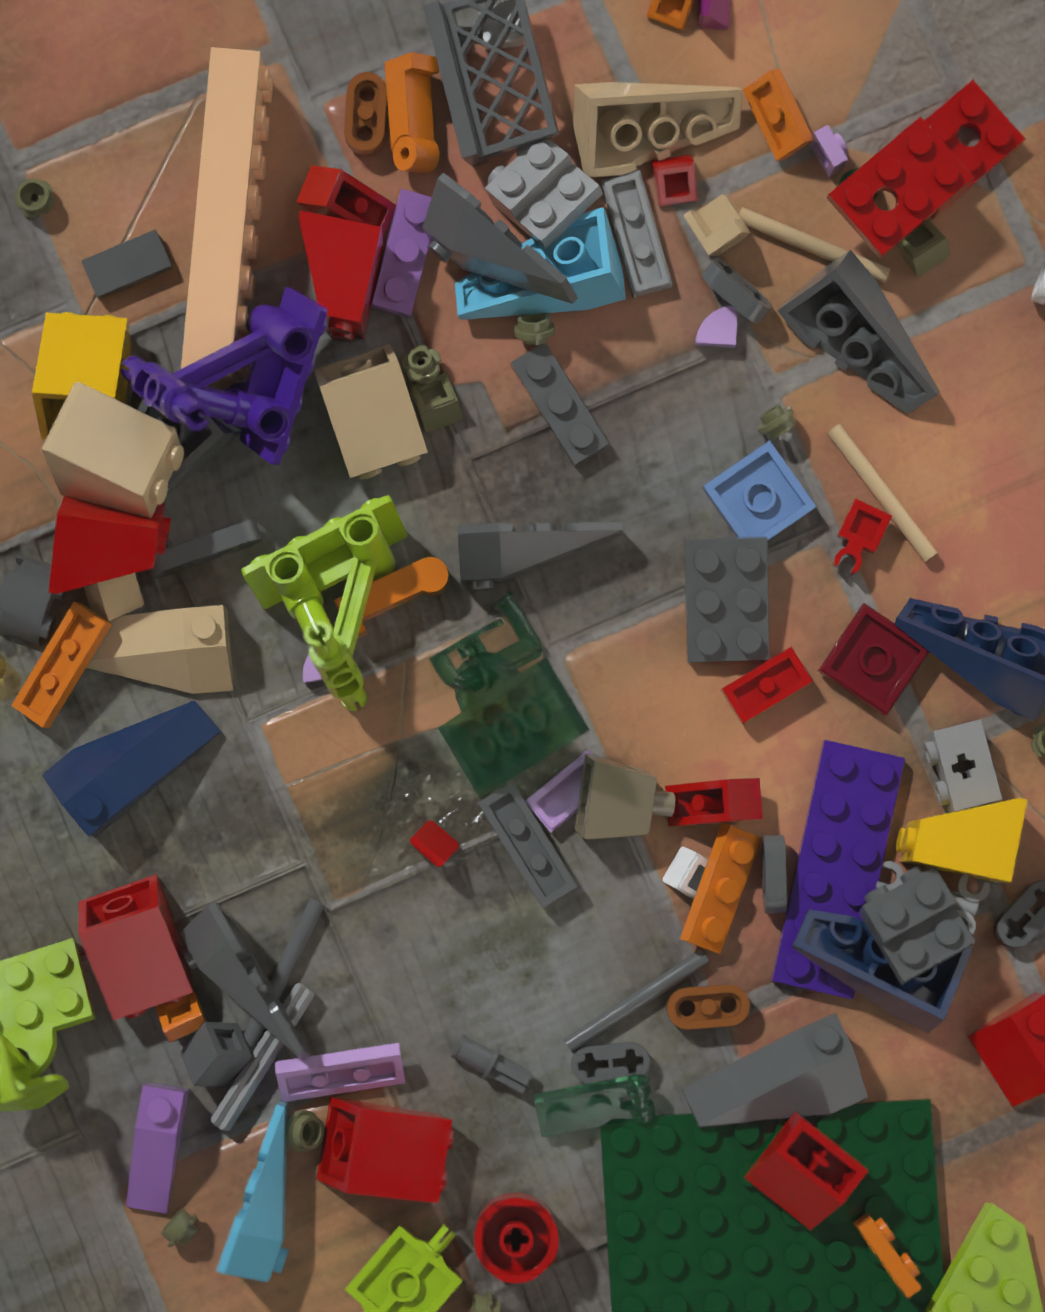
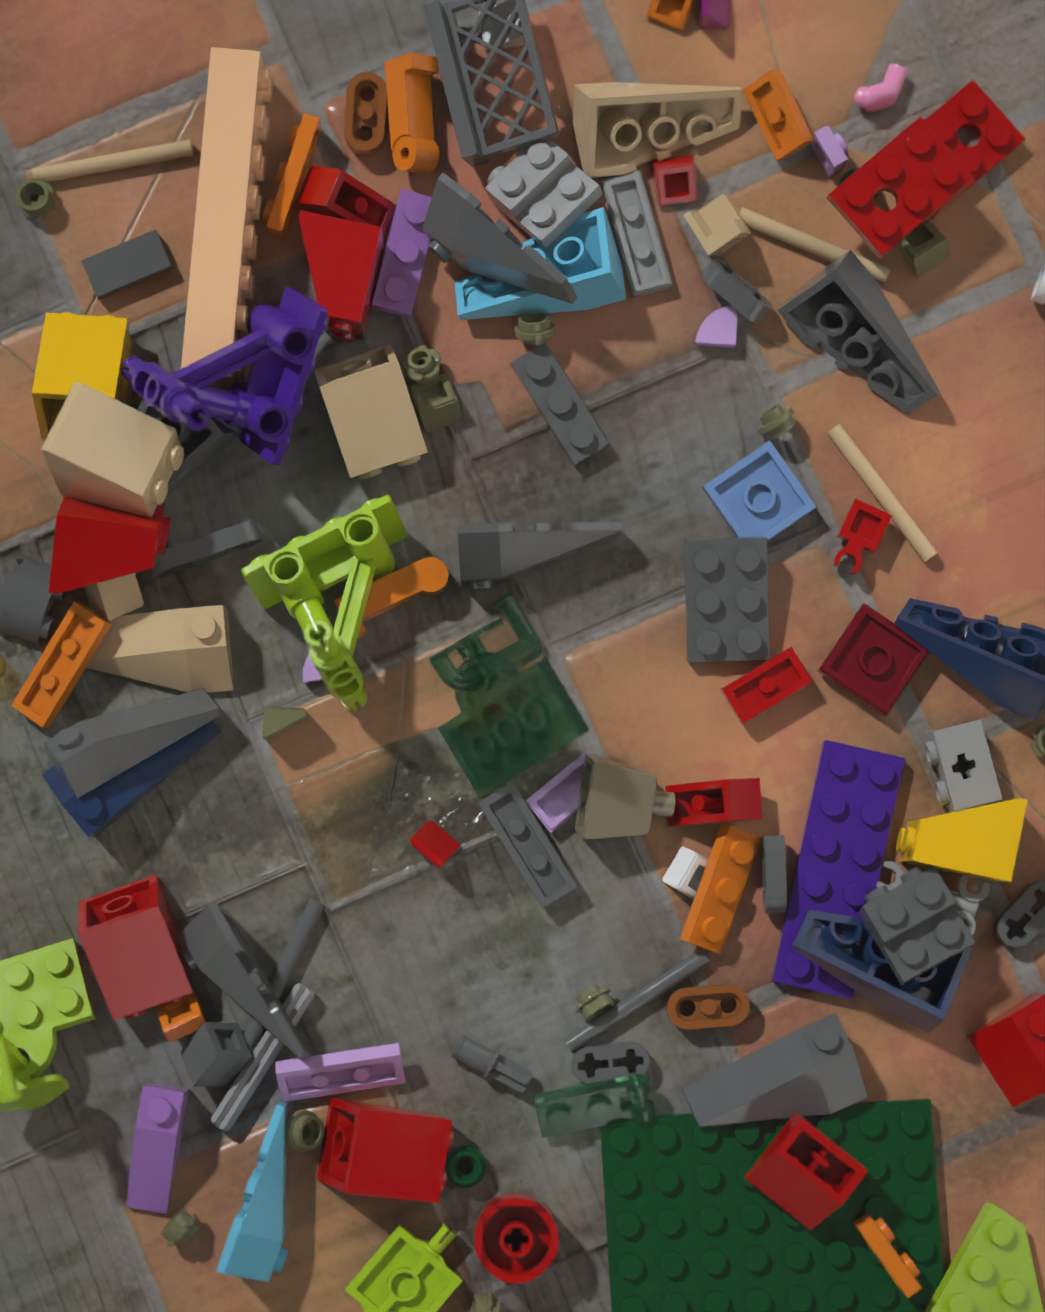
(113, 161): none -> tan bar
(116, 741): none -> dark grey wedge
(279, 719): none -> olive slope
(291, 176): none -> orange plate
(472, 1178): none -> dark green plate
(594, 1002): none -> olive plate
(883, 94): none -> bright pink arm

